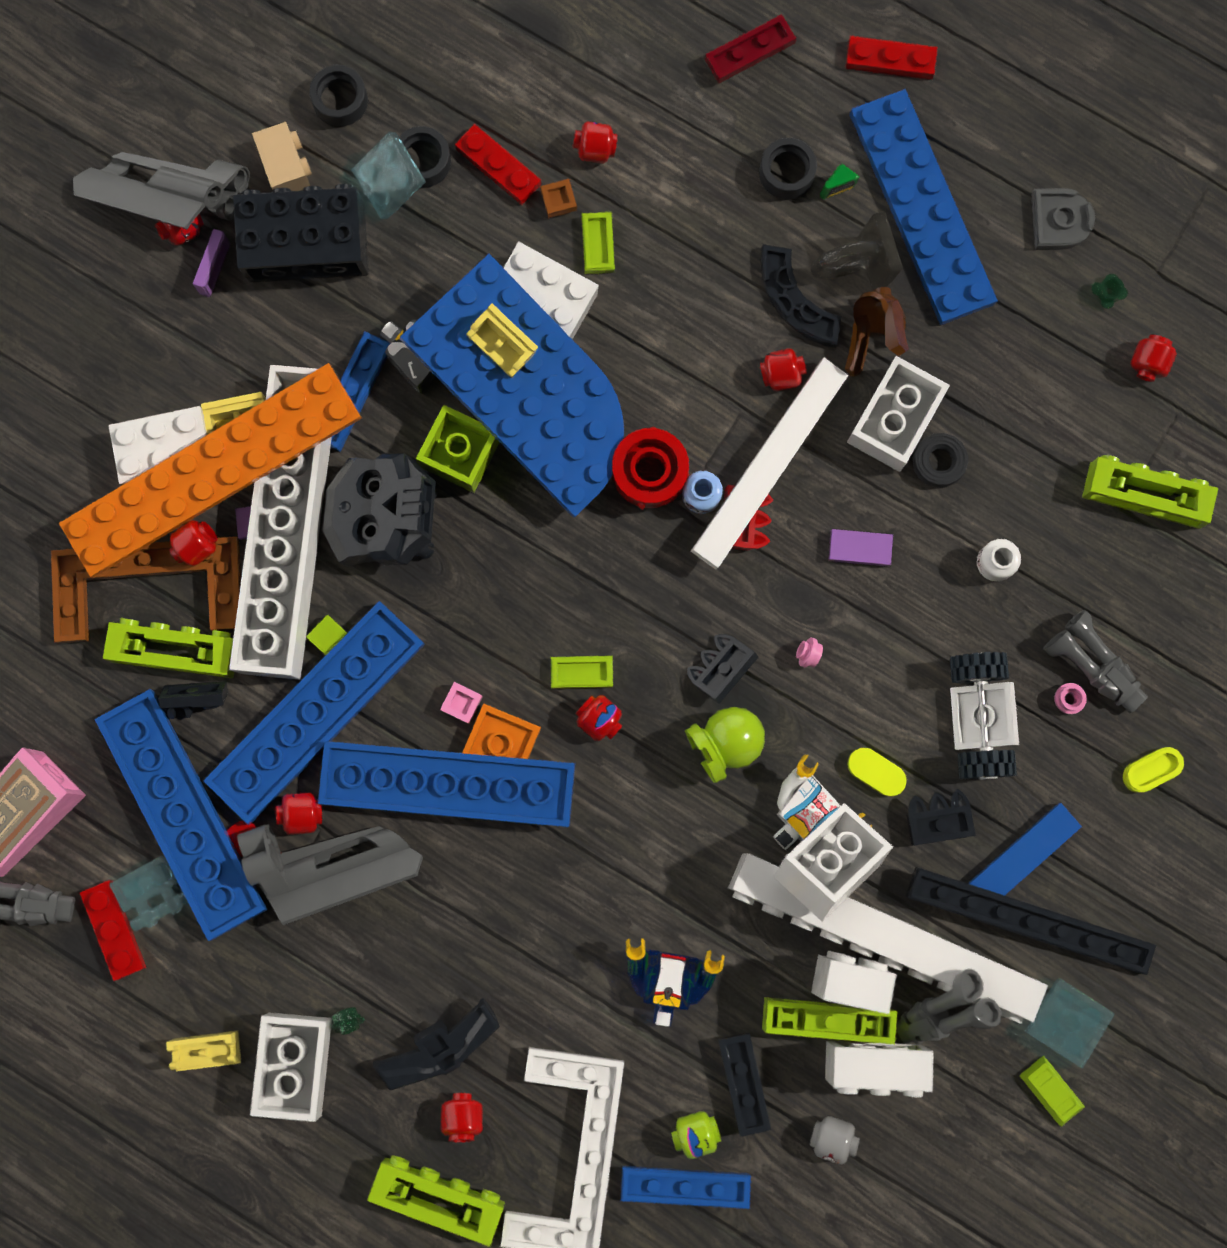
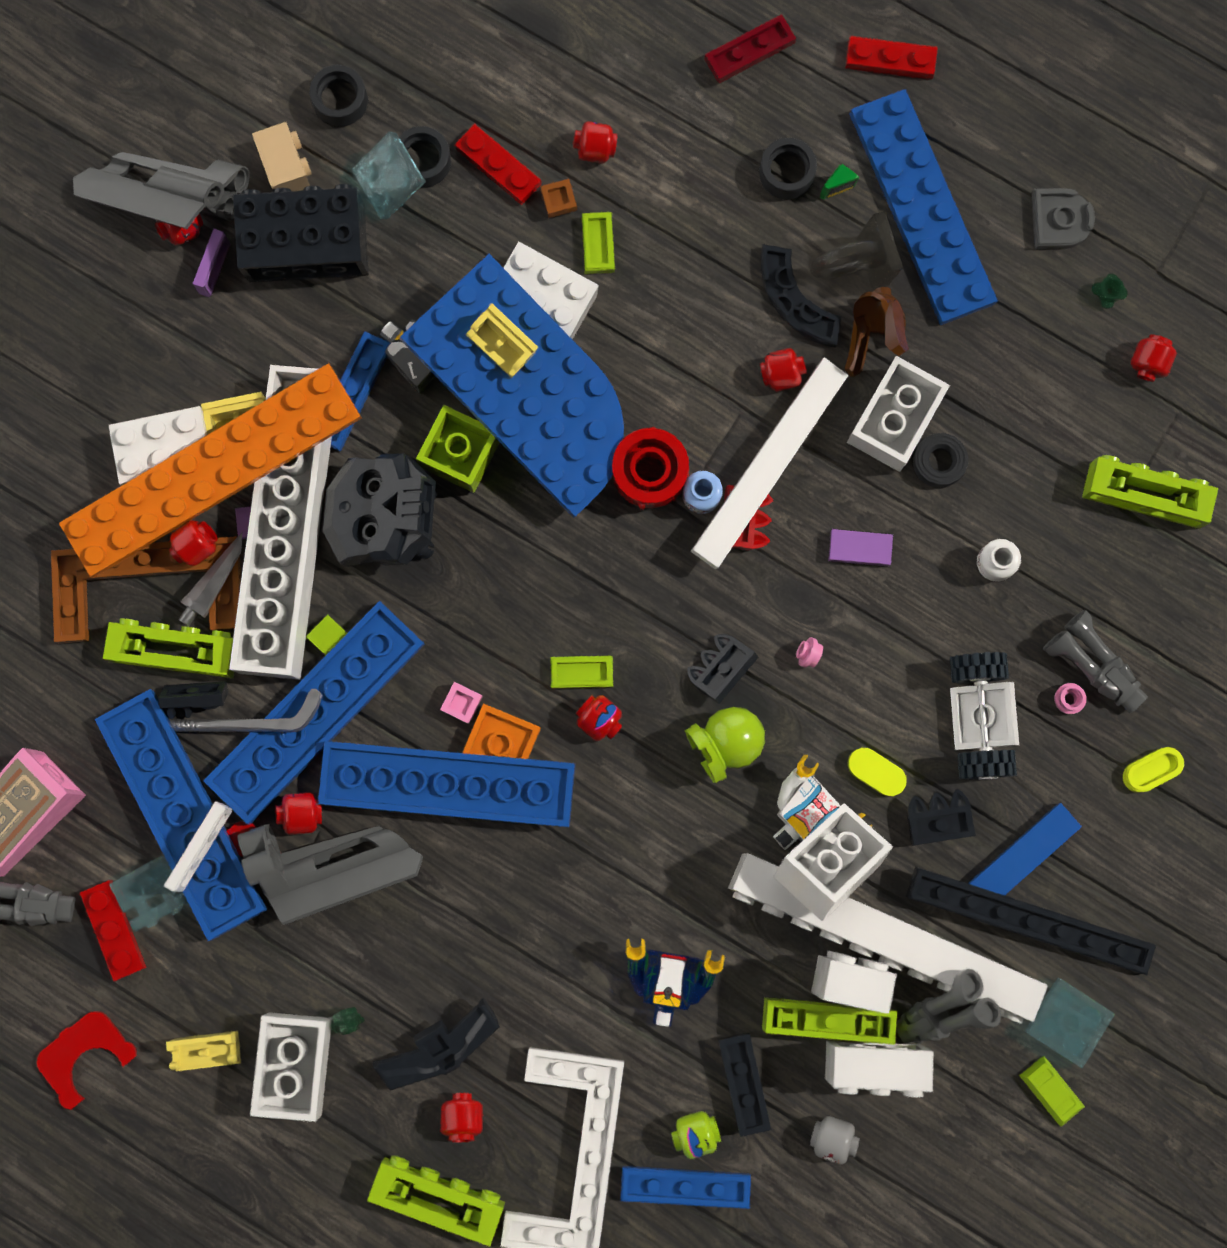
(60, 1056): none -> red piece
(198, 847): none -> white tile
(206, 590): none -> flat silver bar
(293, 724): none -> flat silver piece

